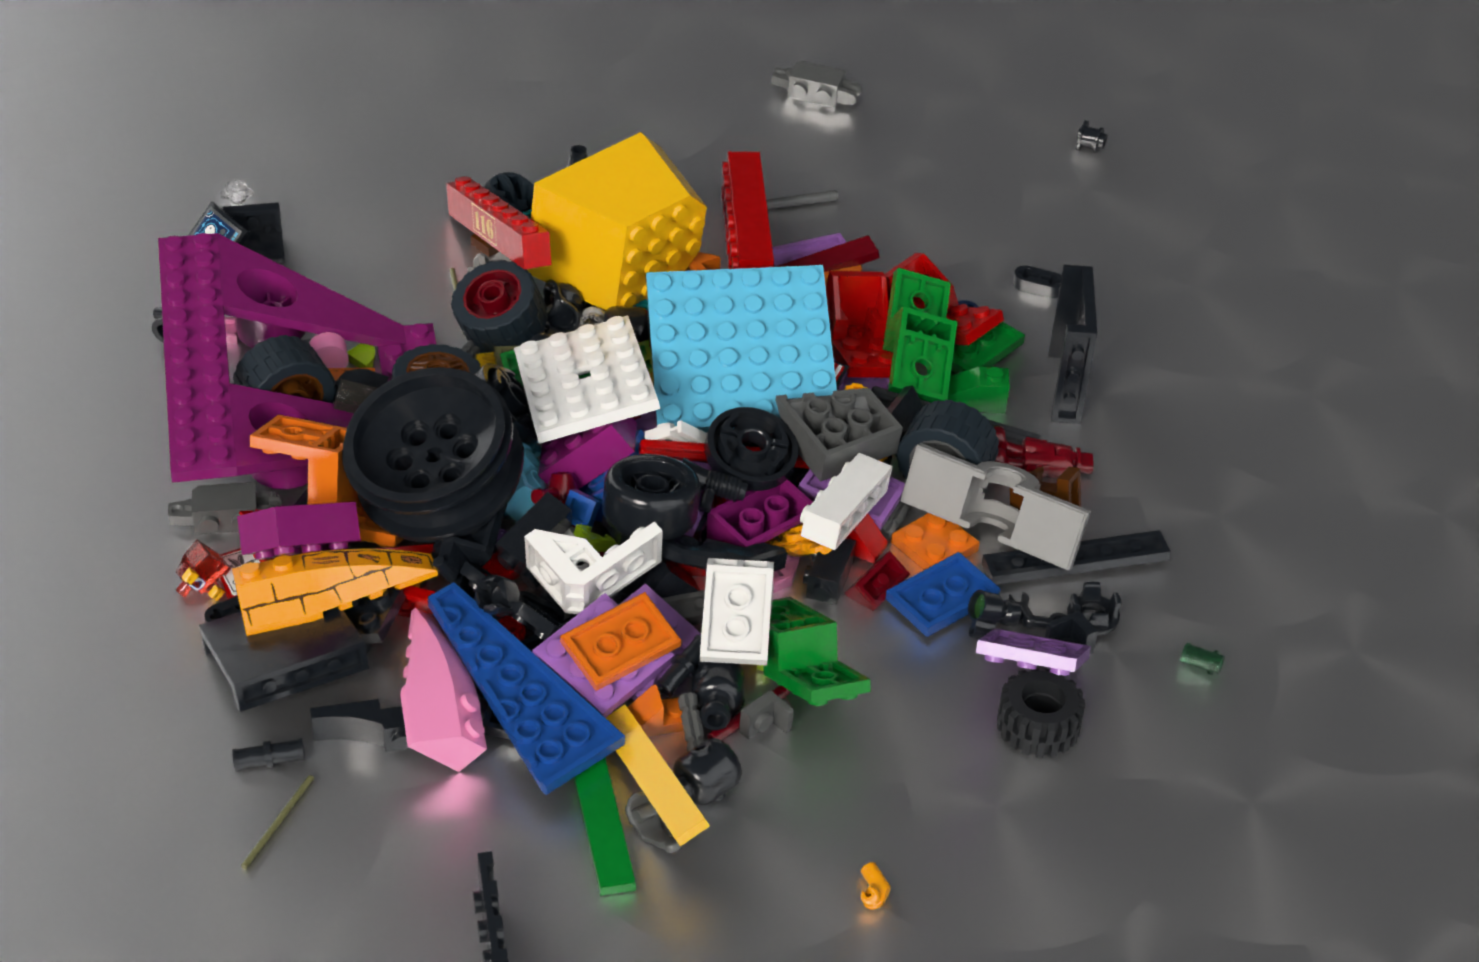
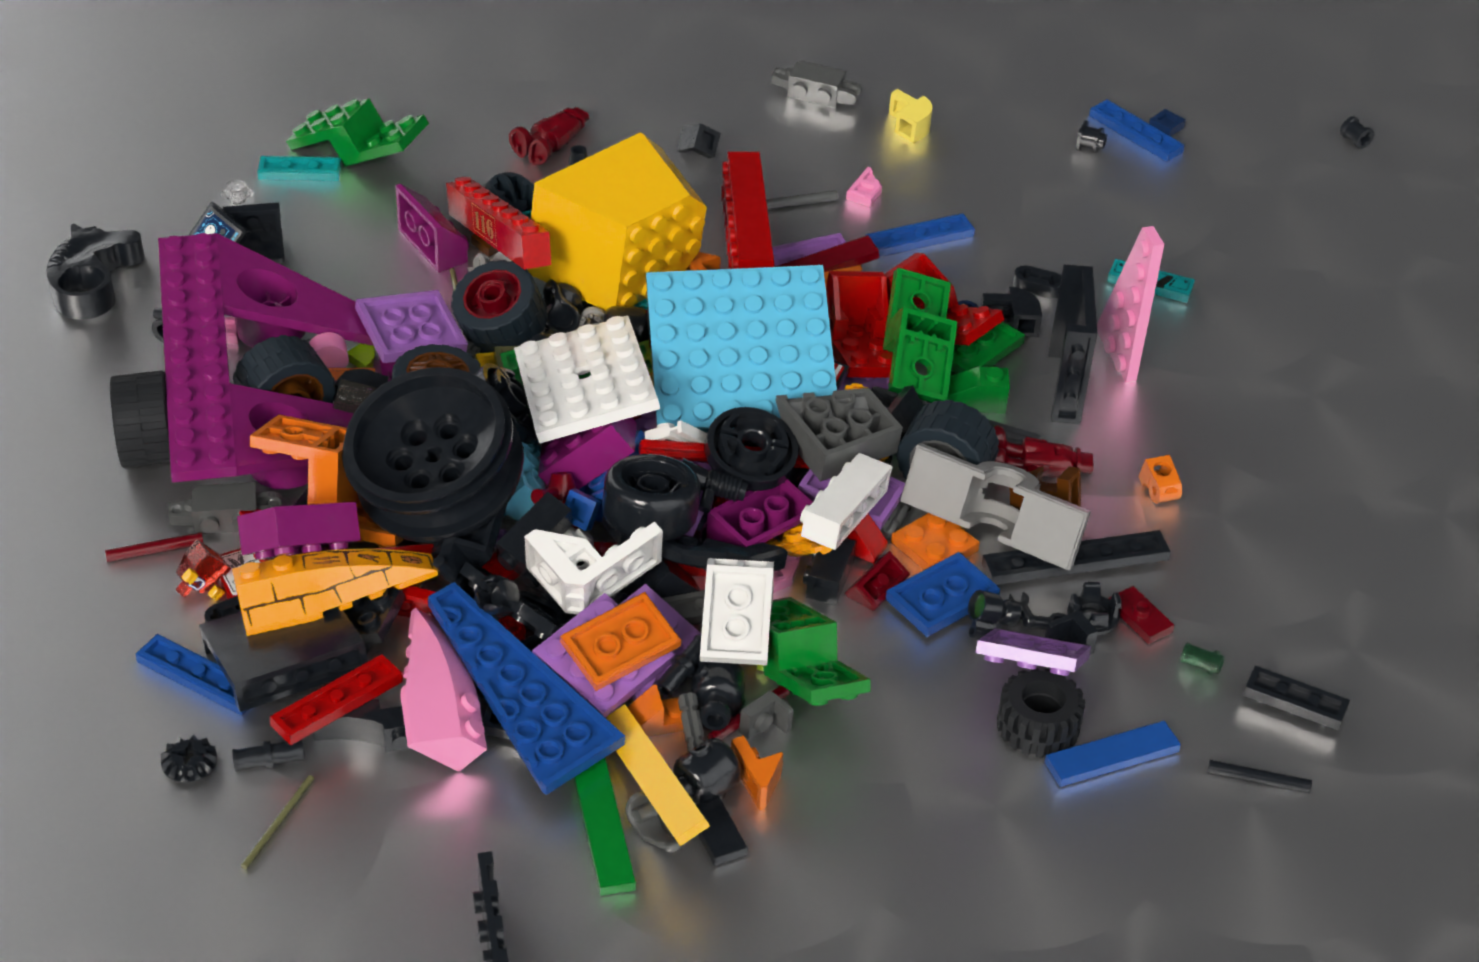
(86, 264): none -> black animal
(140, 418): none -> black tyre
(152, 547): none -> dark red bar
(188, 670): none -> blue tile
(199, 765): none -> black gear
(299, 168): none -> teal tile
(336, 699): none -> red plate
(357, 131): none -> green bracket
(408, 321): none -> medium lavender plate
(429, 230): none -> magenta slope
(547, 135): none -> dark red piece
(598, 542): lime tile -> none
(699, 139): none -> black panel
(722, 837): none -> black tile
(758, 774): none -> orange slope
(865, 189): none -> bright pink tile
(878, 887): light orange arm -> none
(911, 115): none -> light yellow brick
(922, 234): none -> blue tile
(1019, 309): none -> black brick
(1112, 753): none -> blue tile
(1129, 307): none -> bright pink wing
(1136, 130): none -> blue tile
(1143, 616): none -> dark red plate
(1162, 484): none -> orange leg
(1167, 122): none -> dark blue plate
(1167, 285): none -> teal tile
(1259, 776): none -> black bar
(1296, 697): none -> black plate
(1357, 132): none -> black bush

